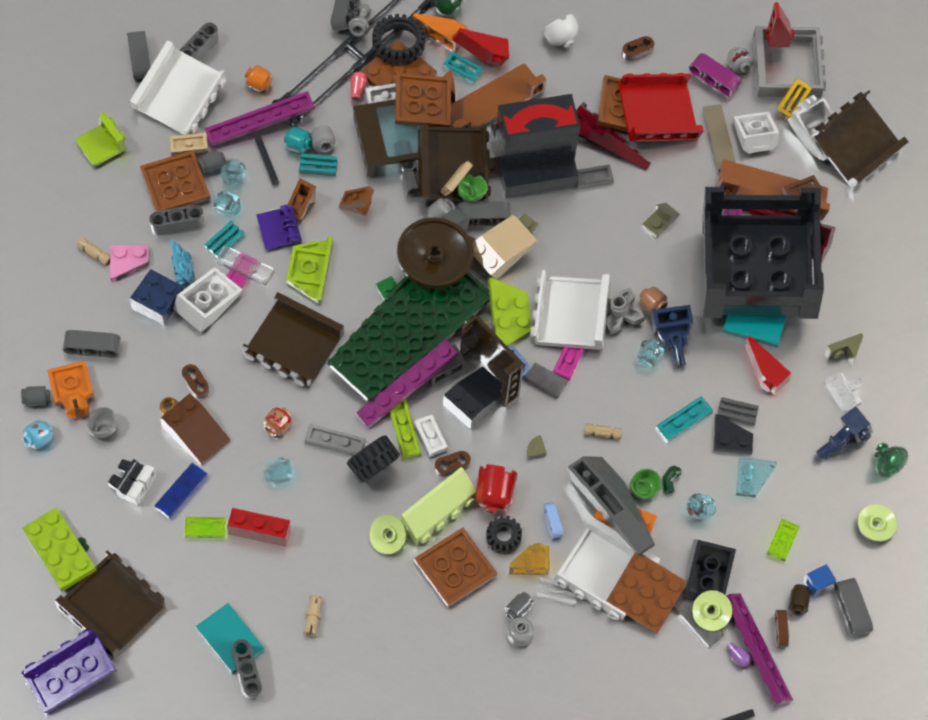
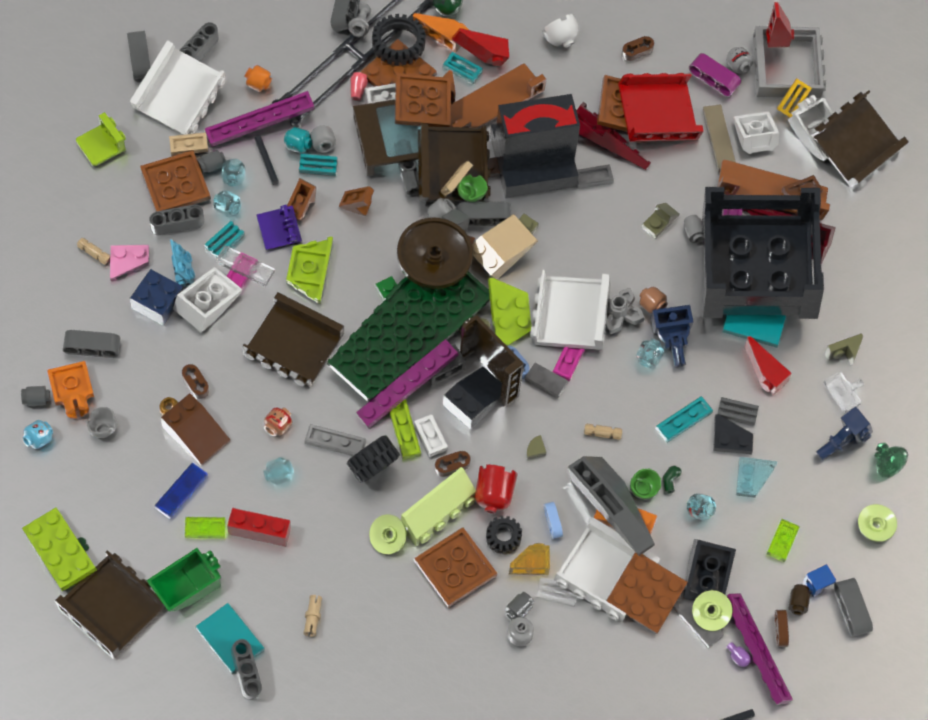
(68, 670): bracket -> none
(134, 481): hips -> none
(187, 580): none -> green piece
(693, 228): none -> light grey brick

